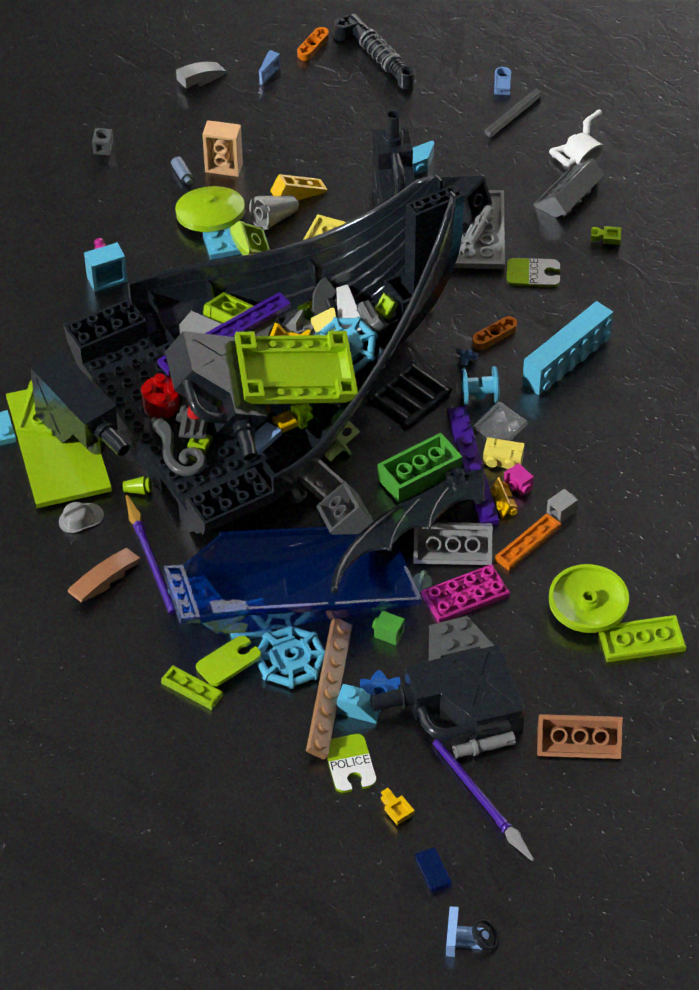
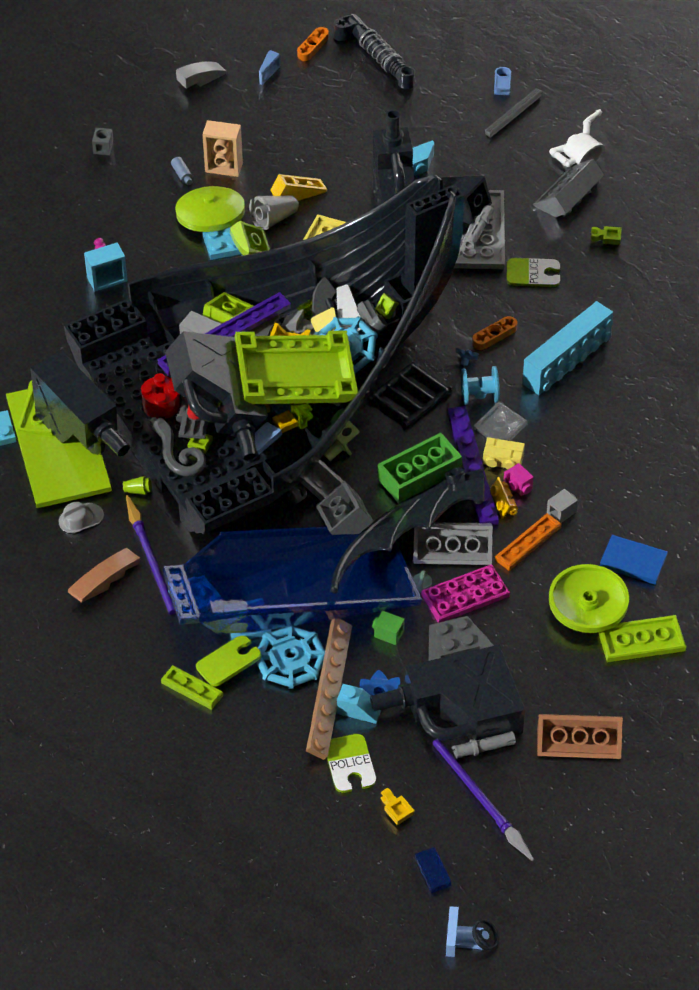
(633, 559): none -> blue tile

